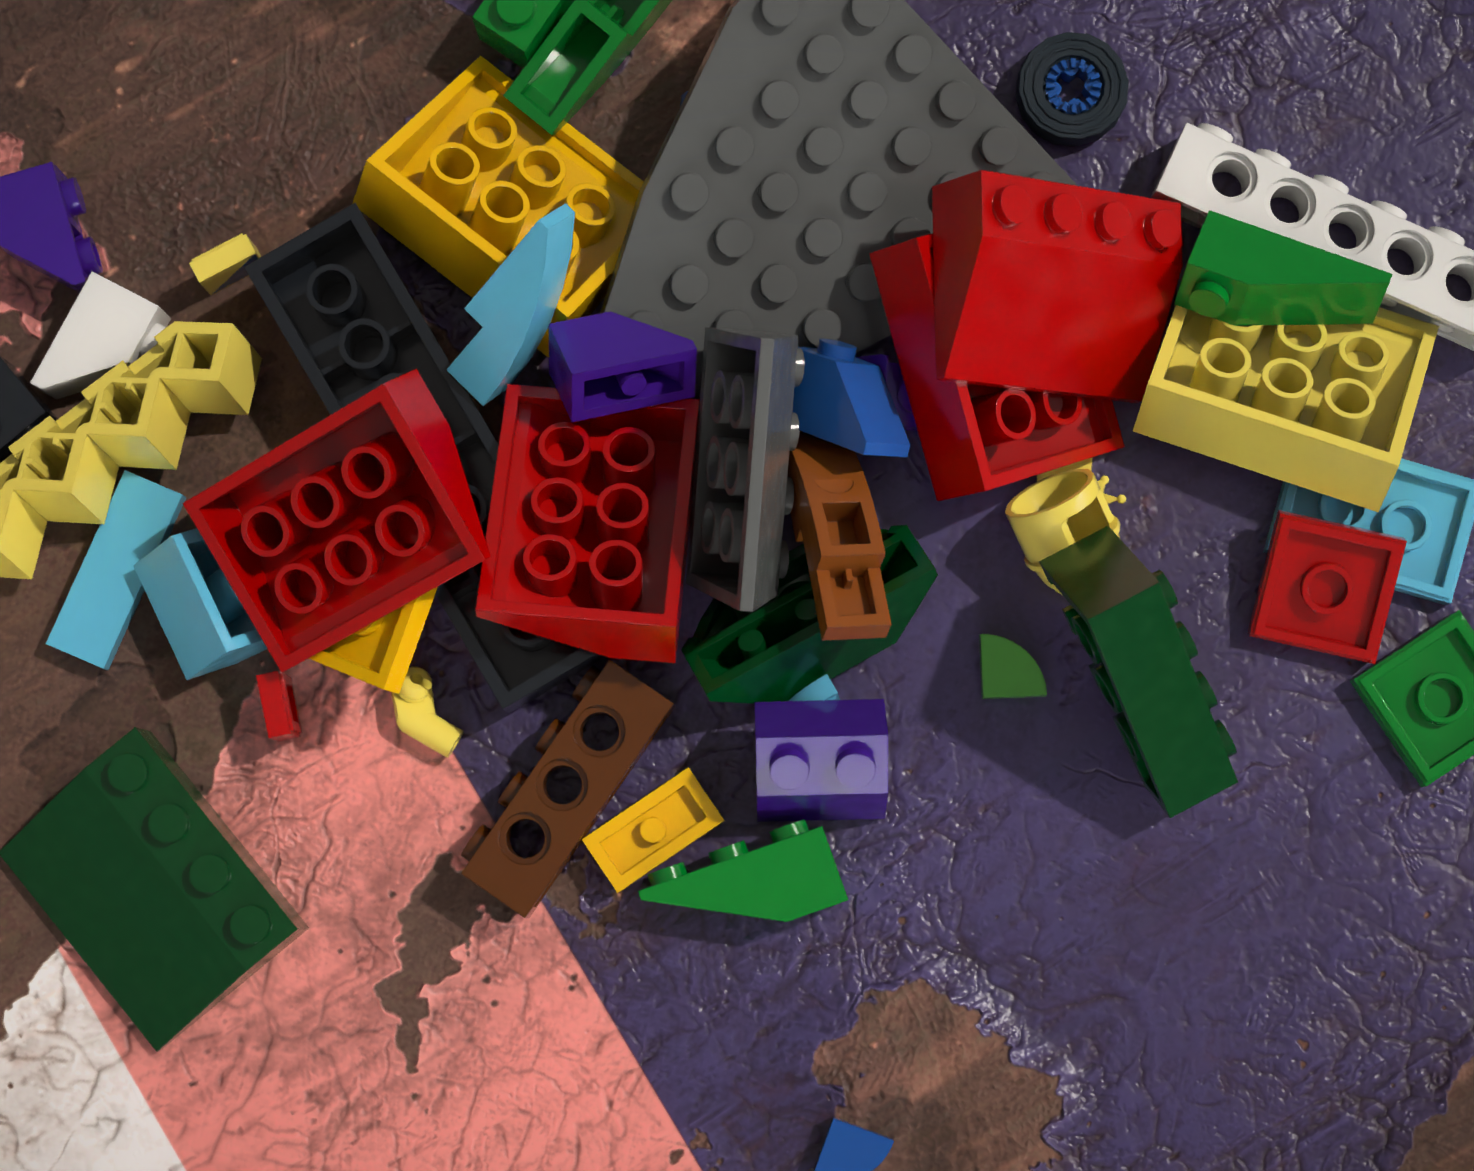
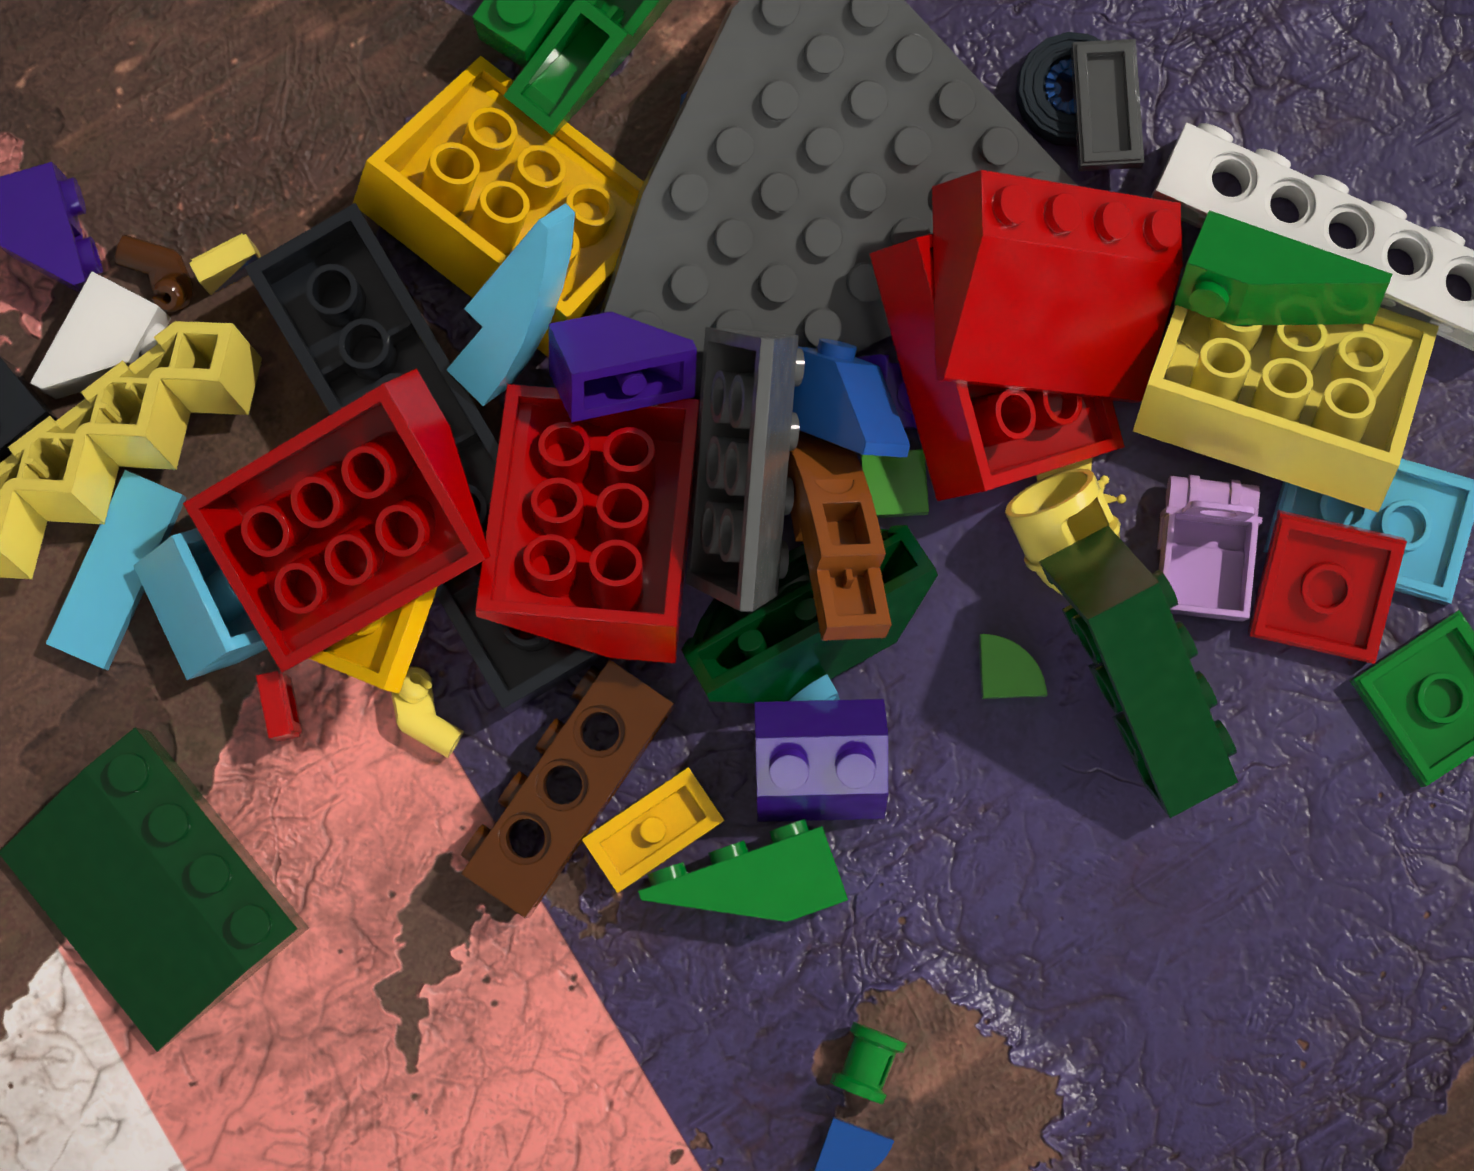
(163, 268): none -> reddish brown arm
(868, 1063): none -> green bush
(897, 484): none -> bright green tile
(1107, 105): none -> dark grey tile
(1210, 546): none -> lavender piece

